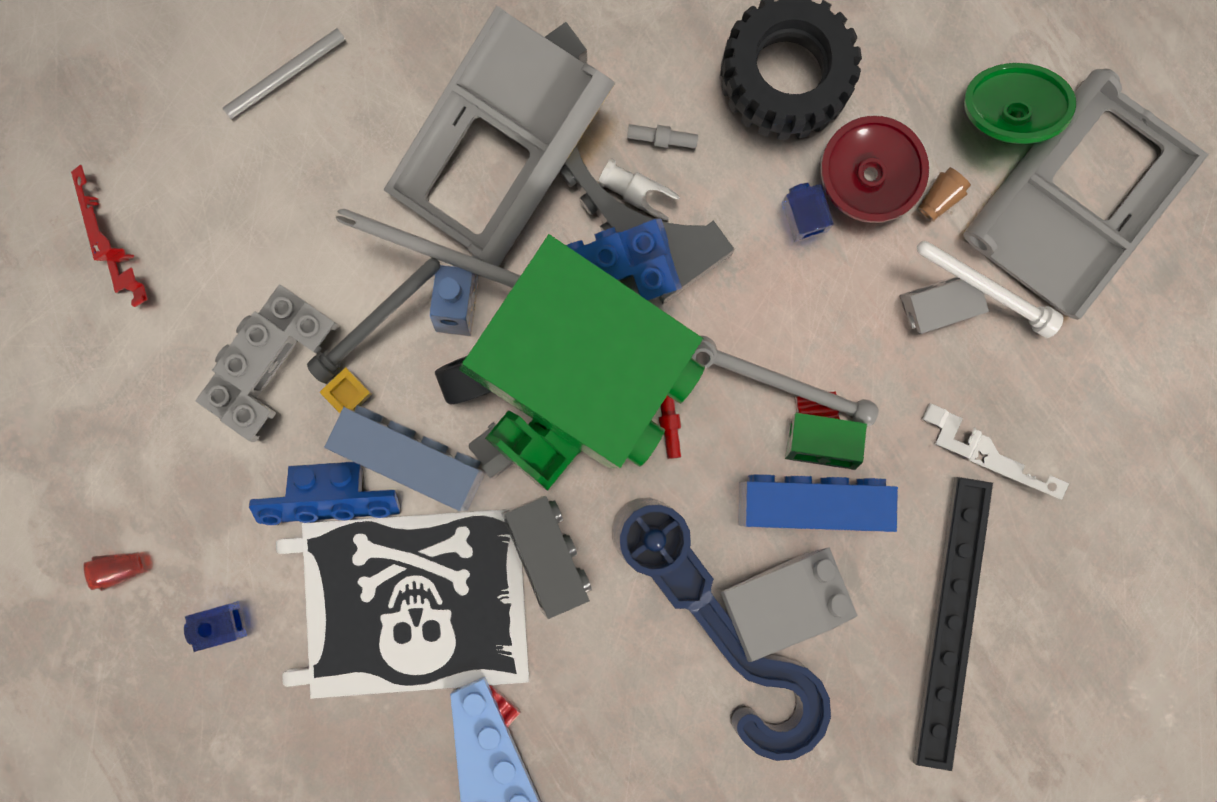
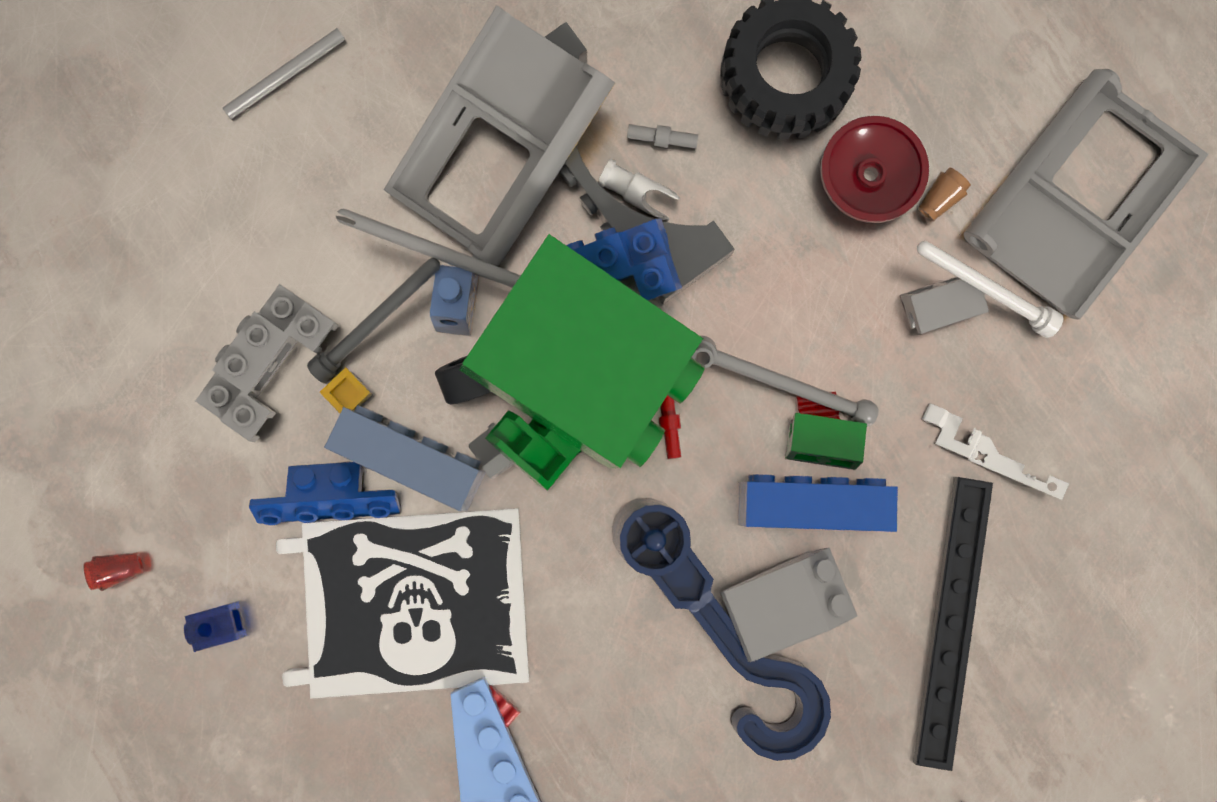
(106, 253): red piece -> none
(547, 556): dark grey brick -> none
(807, 211): clear blue brick -> none
(1020, 103): green dish -> none

